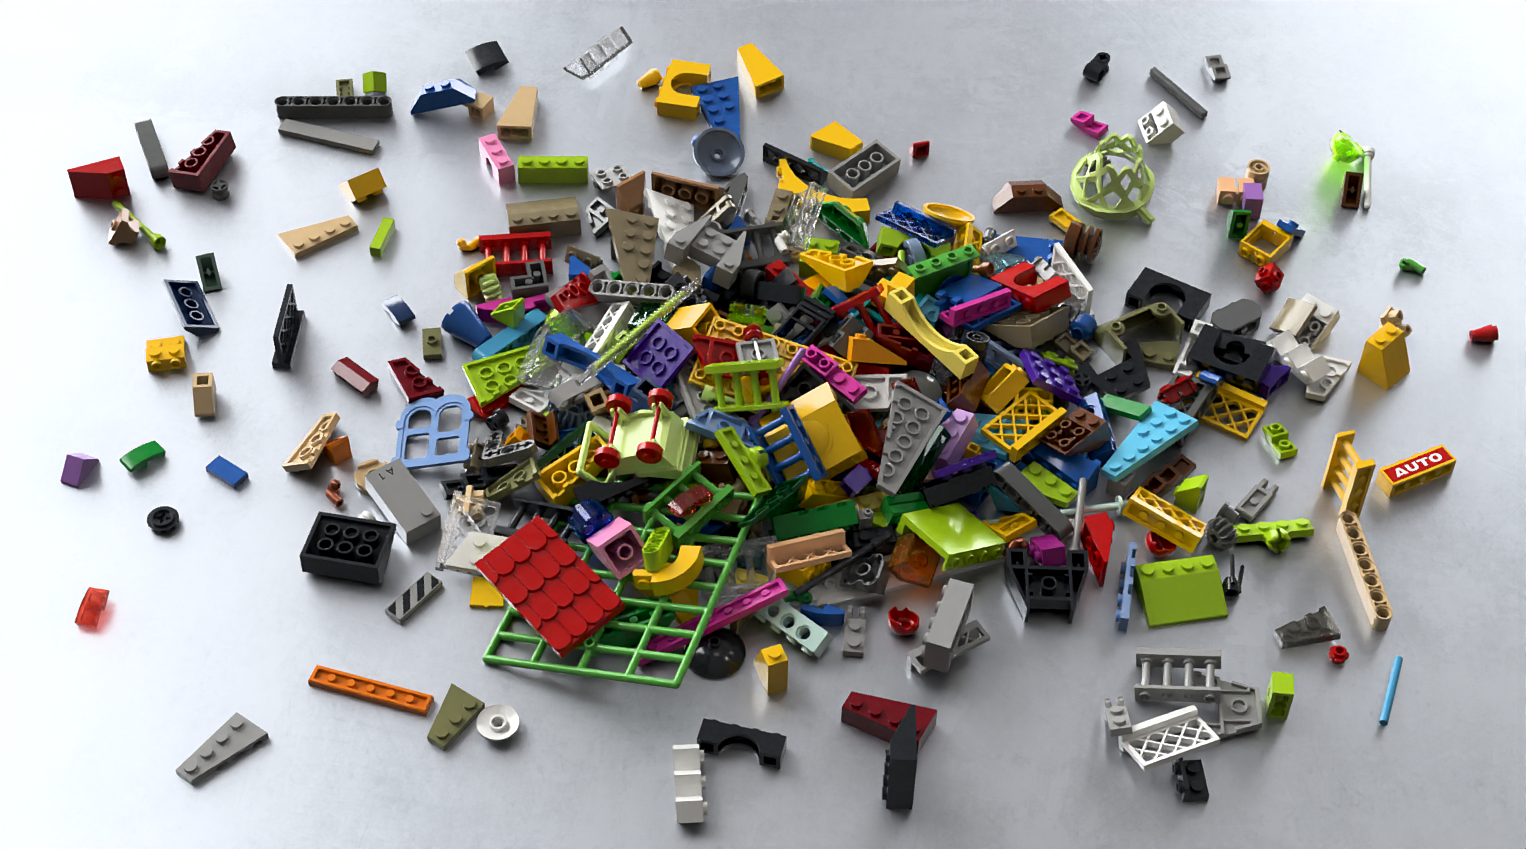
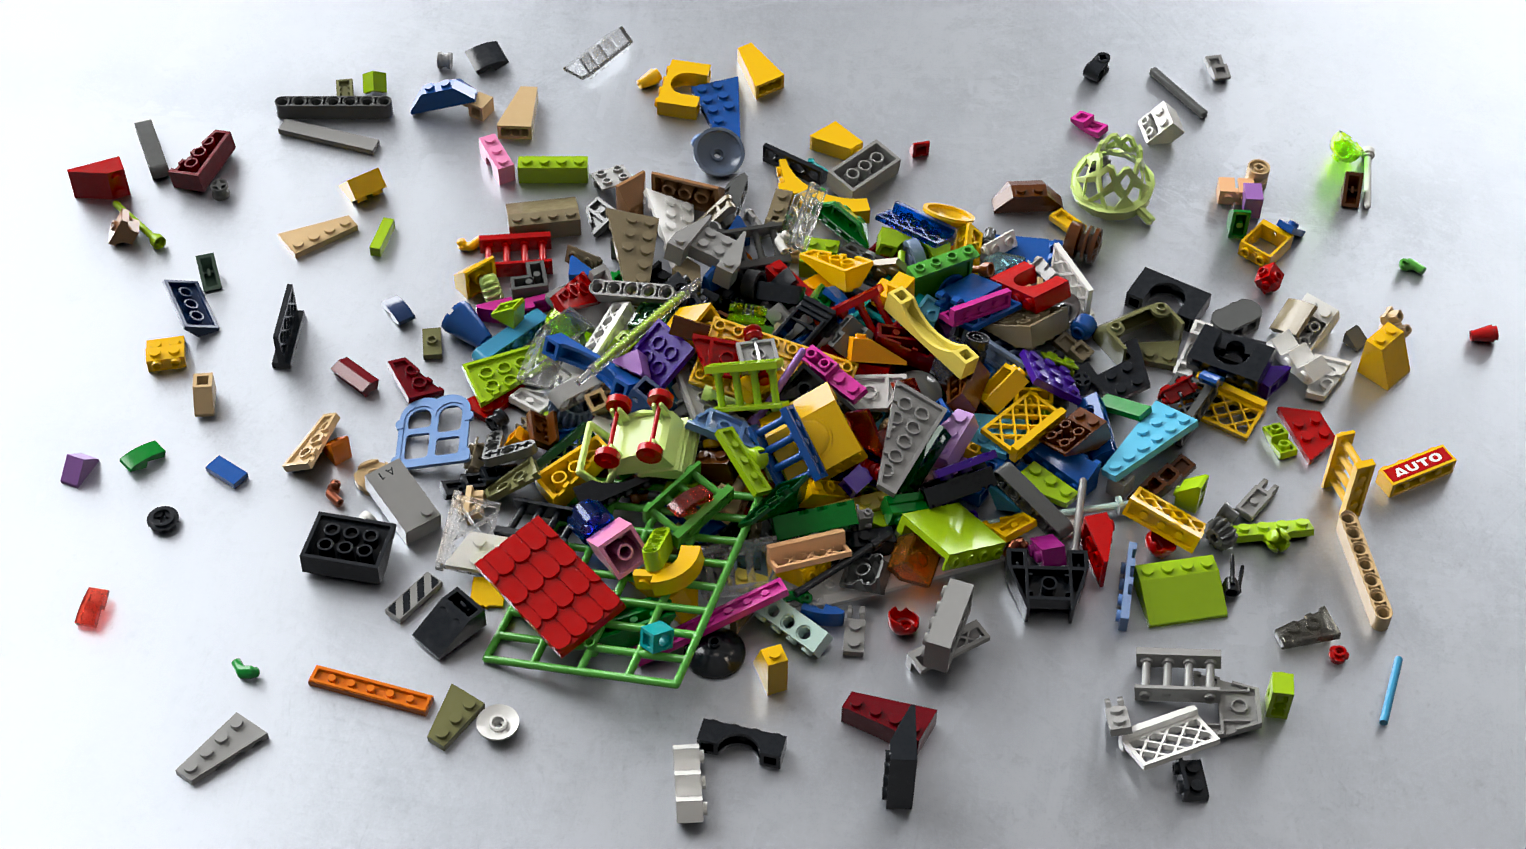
(244, 671): none -> green arm
(445, 60): none -> light grey wheel
(450, 623): none -> black slope
(634, 363): none -> medium lavender slope
(656, 637): none -> teal brick
(685, 327): none -> reddish brown tile
(1307, 430): none -> red wing
(1355, 338): none -> dark grey slope

